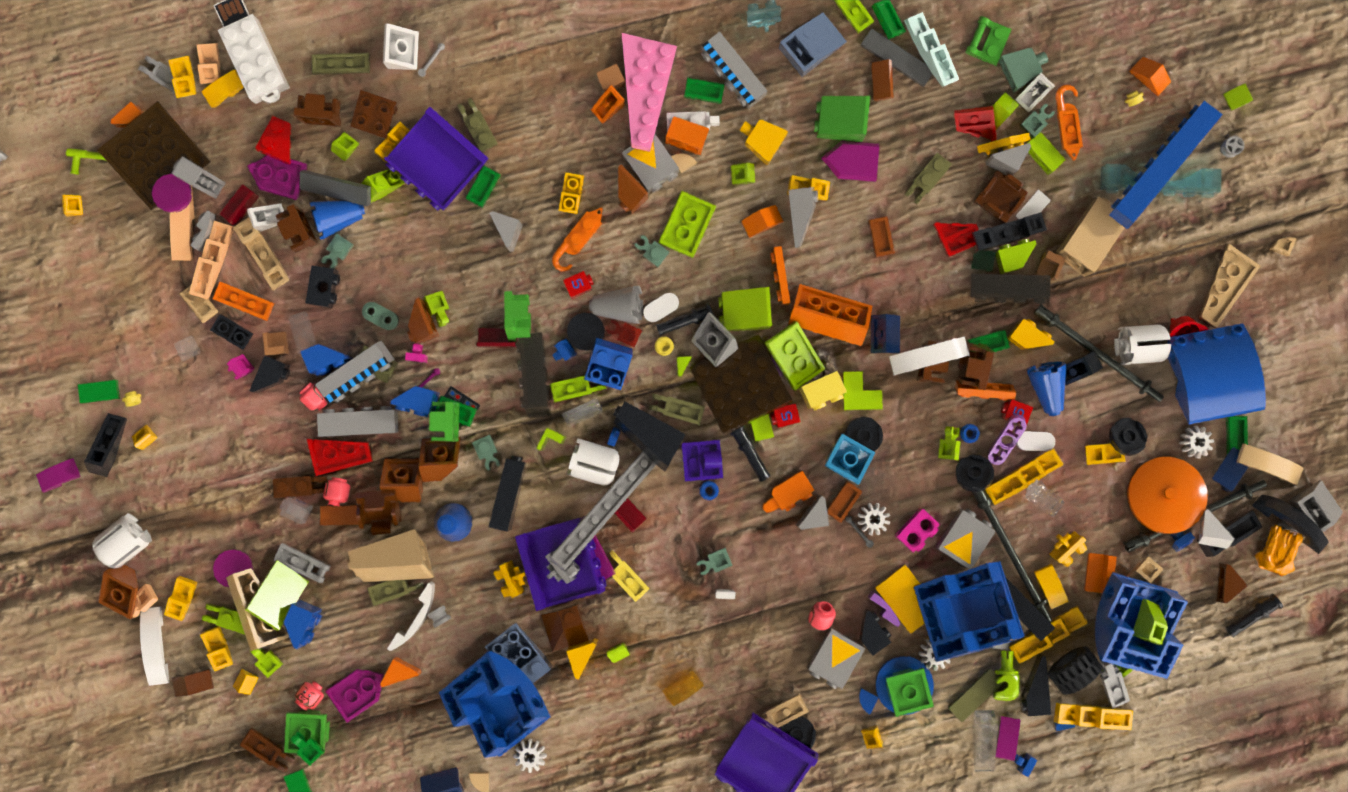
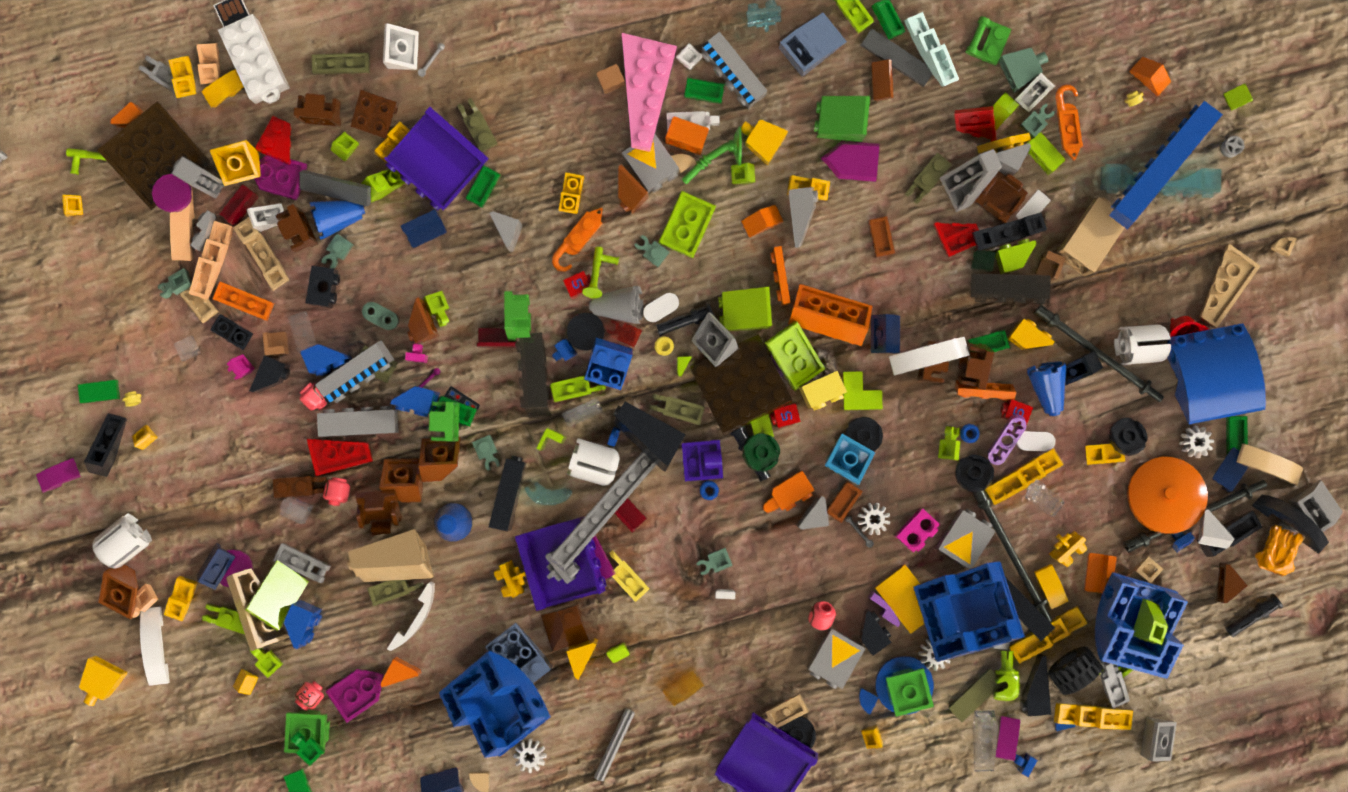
(100, 679): none -> yellow torso
(177, 283): none -> sand green plate
(192, 683): reddish brown slope -> none
(215, 567): none -> dark blue panel
(217, 648): yellow slope -> none
(236, 162): none -> yellow slope
(265, 749): reddish brown hinge -> none
(338, 515): dark orange tile -> none
(424, 228): none -> dark blue panel
(439, 616): light grey wheel -> none
(547, 497): none -> clear light blue piece
(593, 291): none -> lime piece
(608, 104): orange slope -> none
(614, 744): none -> light grey axle
(689, 56): none -> white tile
(733, 146): none -> bright green dish
(761, 452): none -> dark green tile
(970, 179): none -> light grey wedge
(1158, 739): none -> light grey slope

